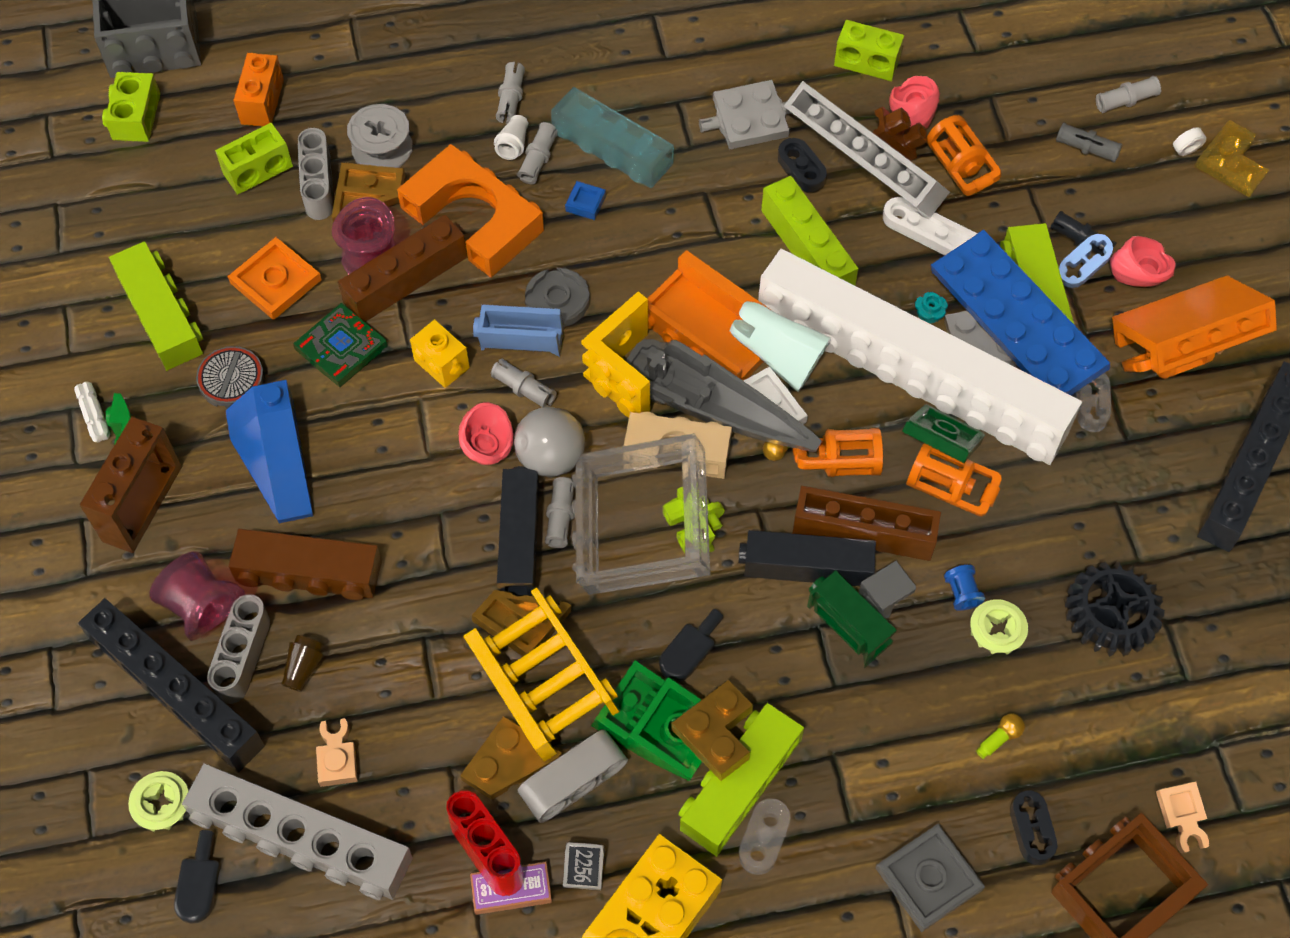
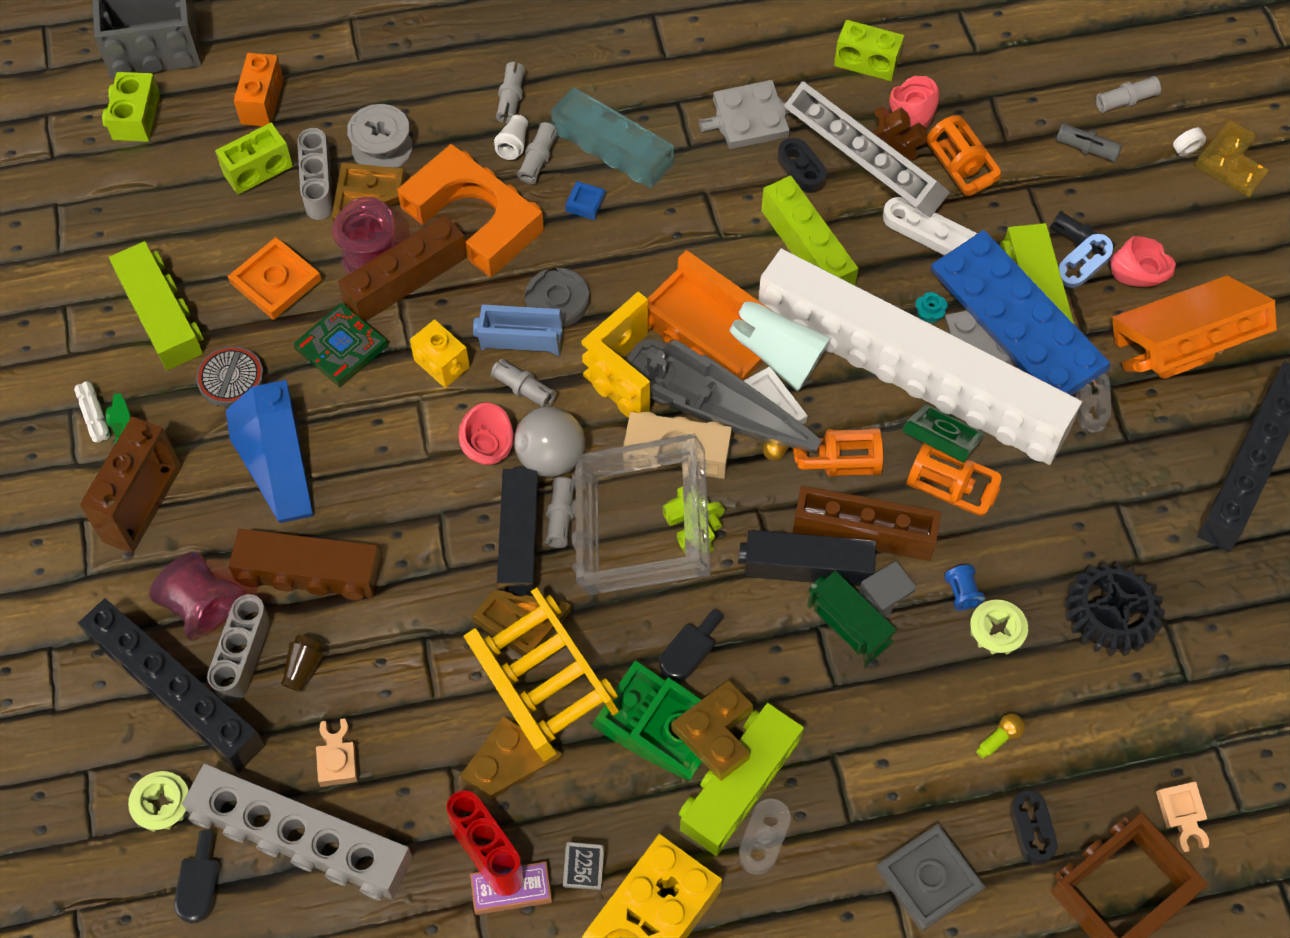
(572, 776): light grey beam -> none

